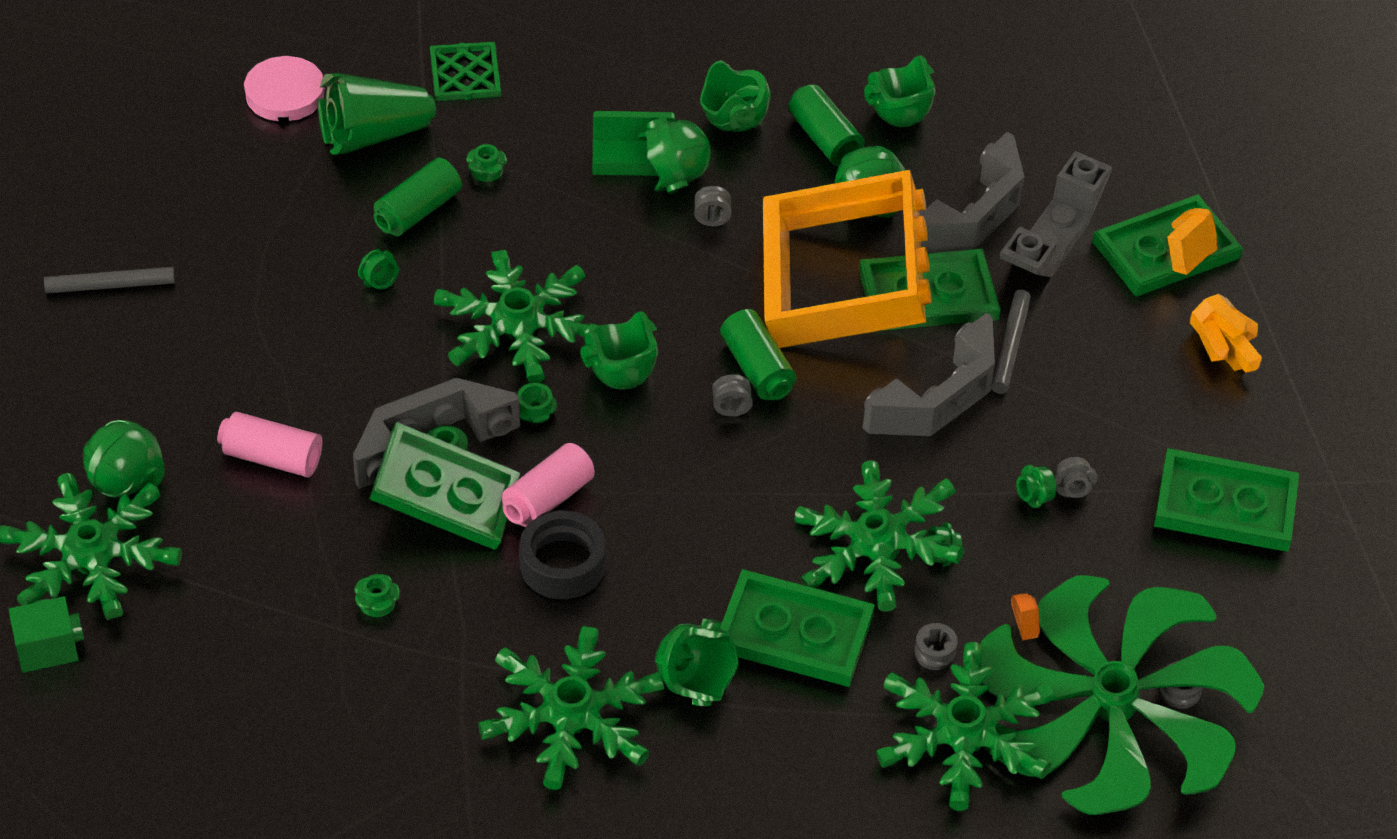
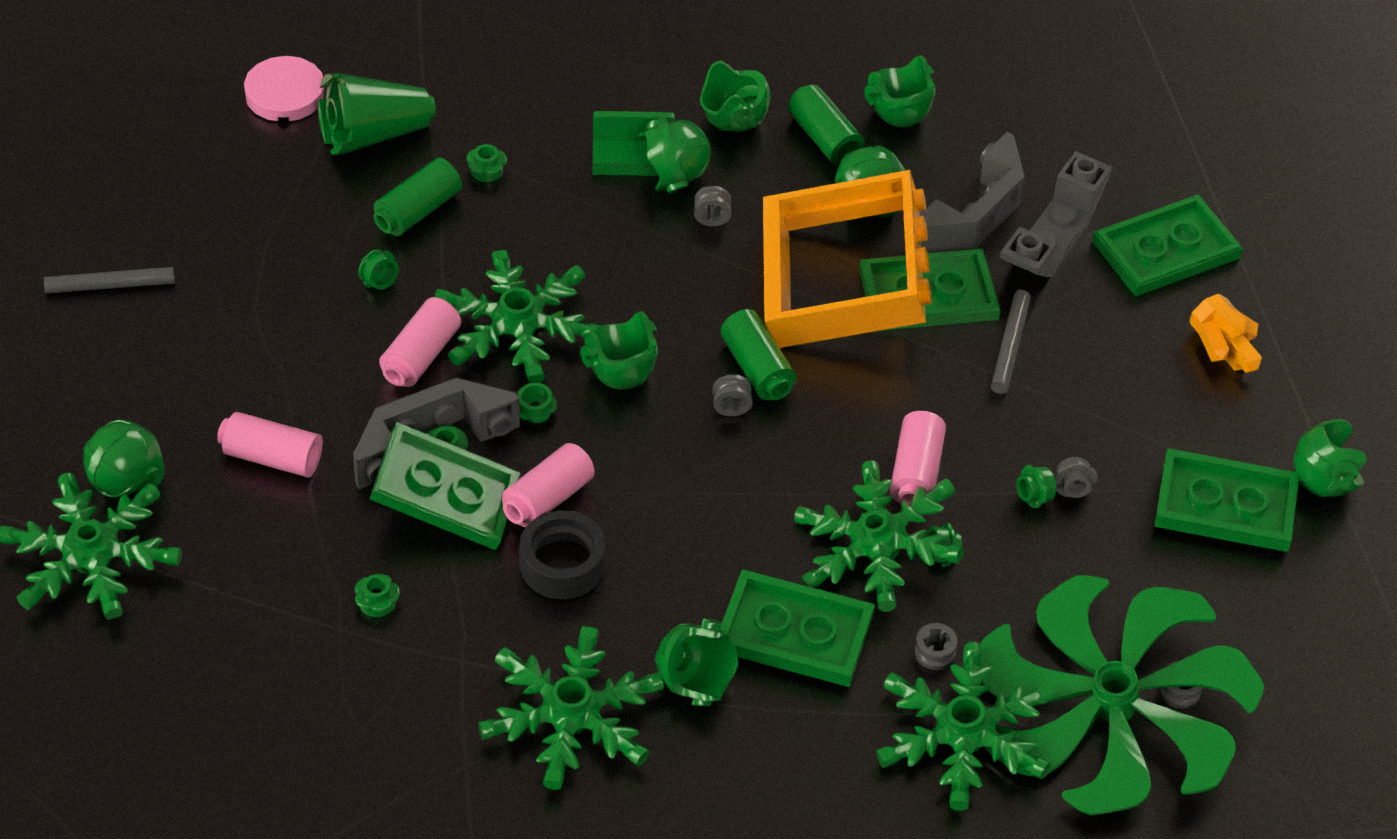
(45, 634): green brick -> none
(420, 342): none -> bright pink brick
(466, 92): green window -> none
(903, 412): dark grey slope -> none
(917, 455): none -> bright pink brick
(1026, 615): orange tile -> none
(1192, 239): light orange tile -> none
(1324, 465): none -> green cap

